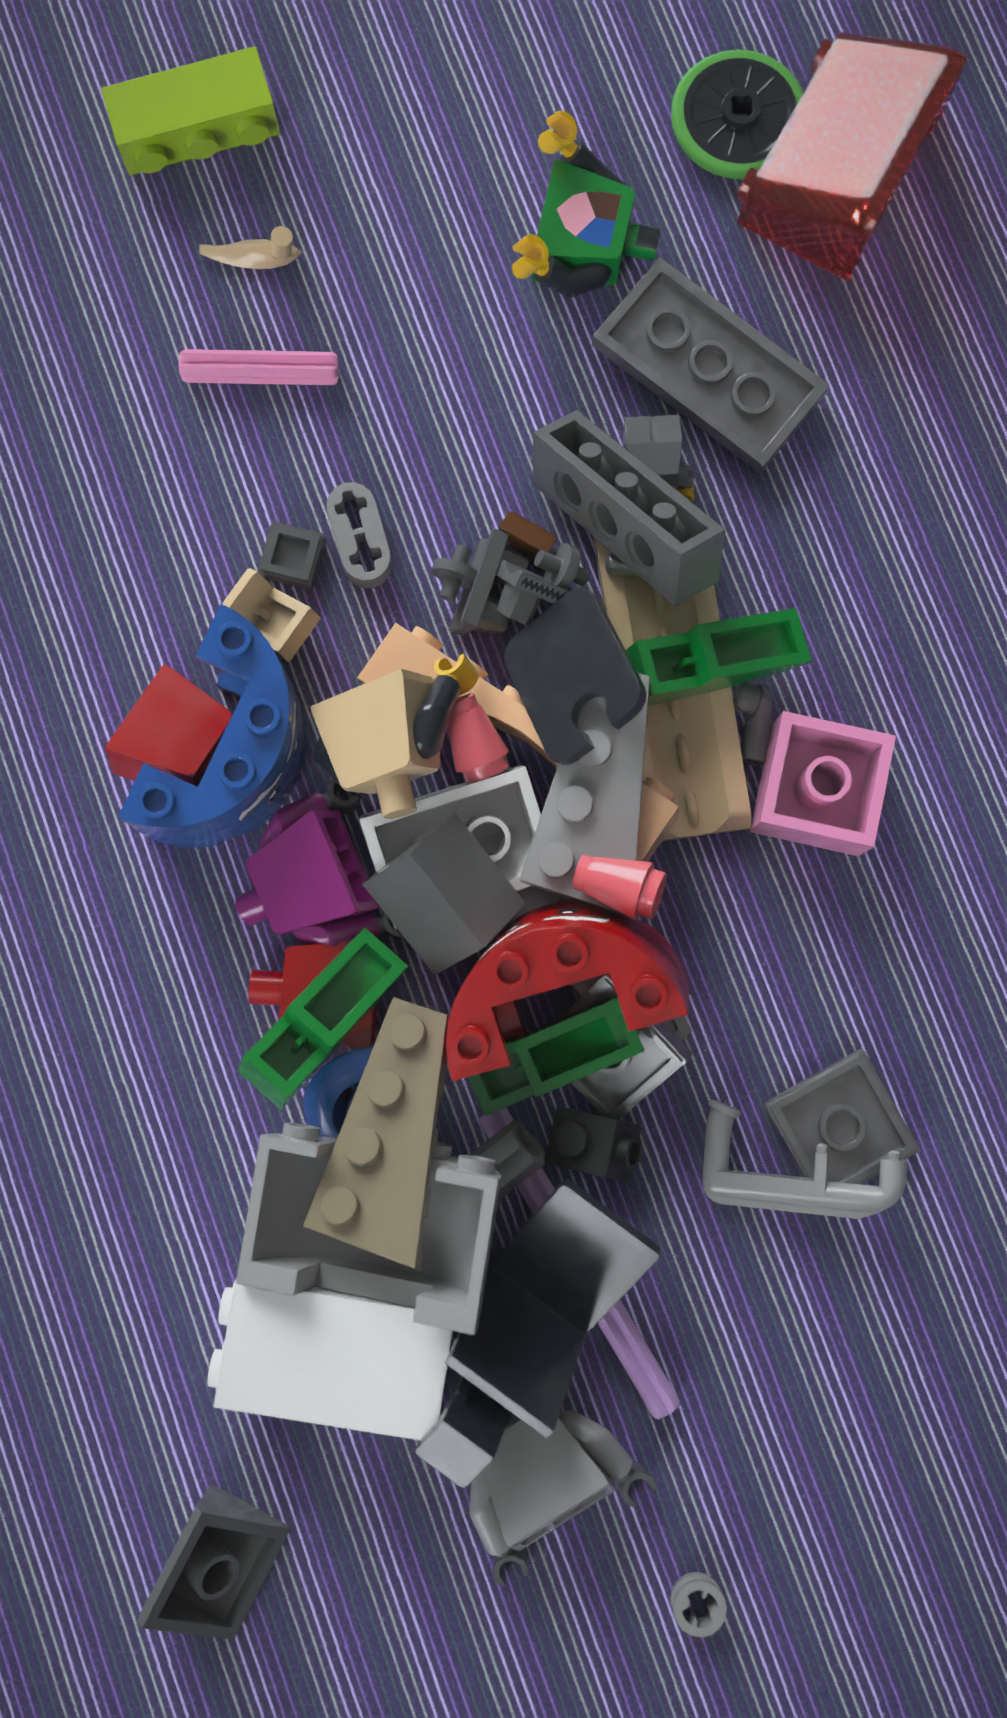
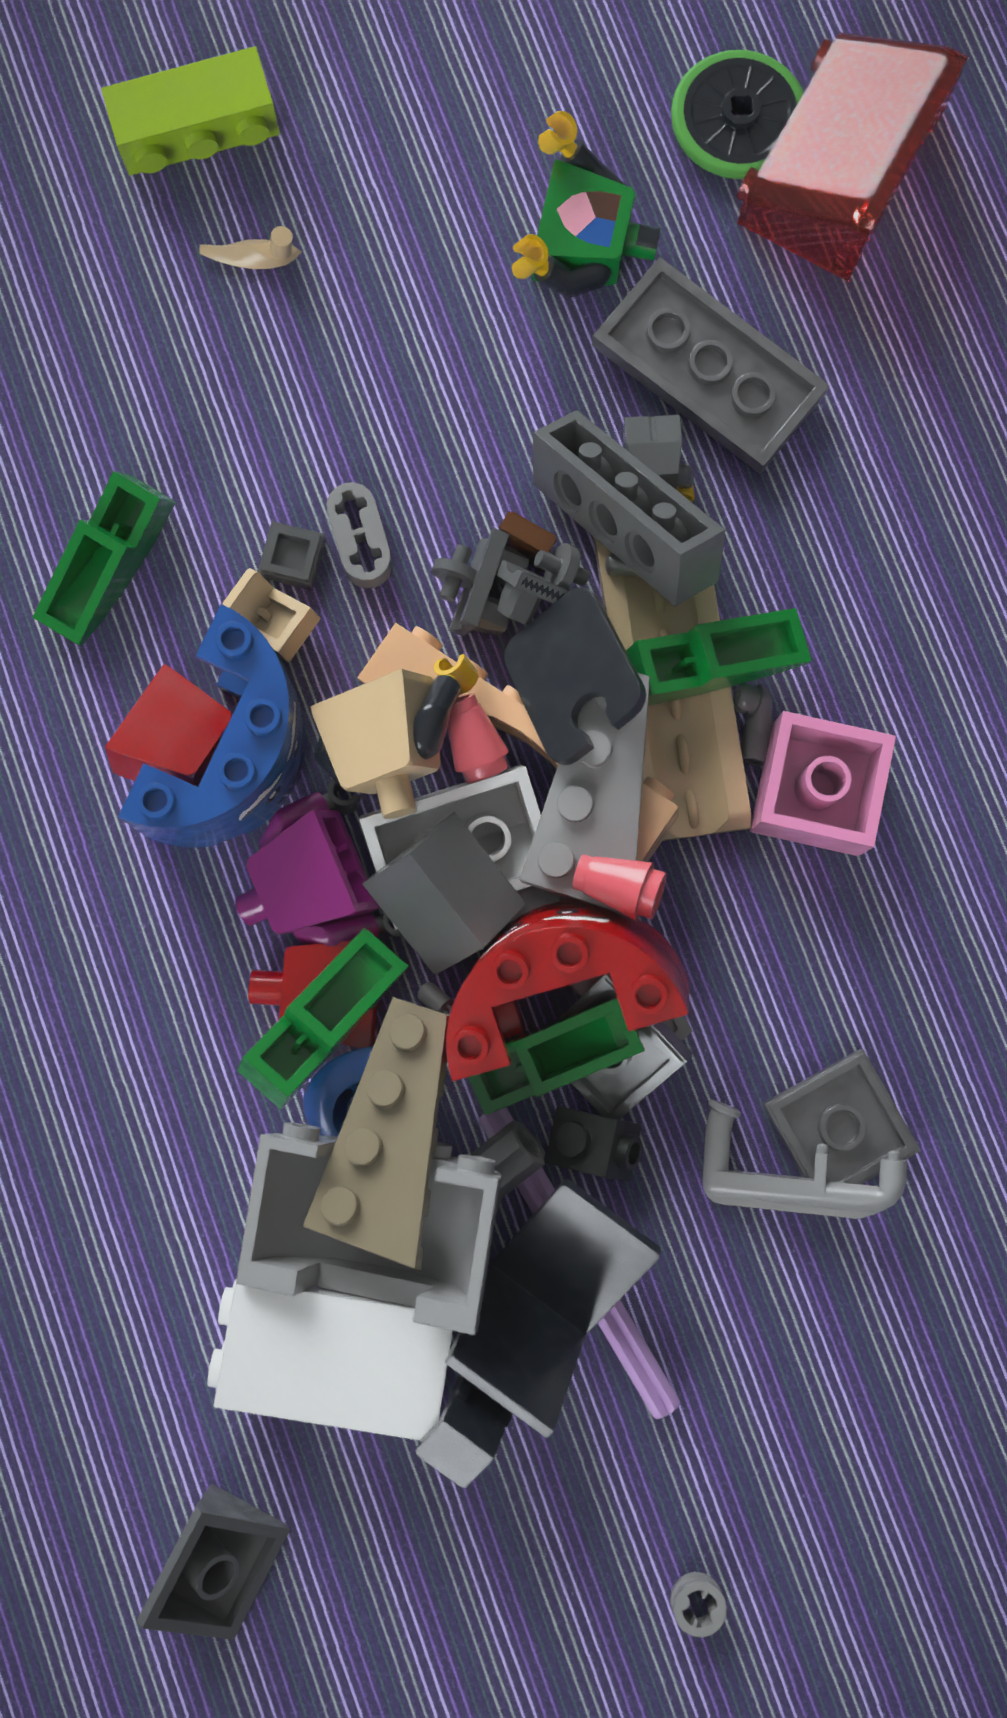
(103, 557): none -> green slope
(258, 367): bright pink axle -> none
(434, 998): none -> light grey piece
(546, 1482): light grey torso -> none

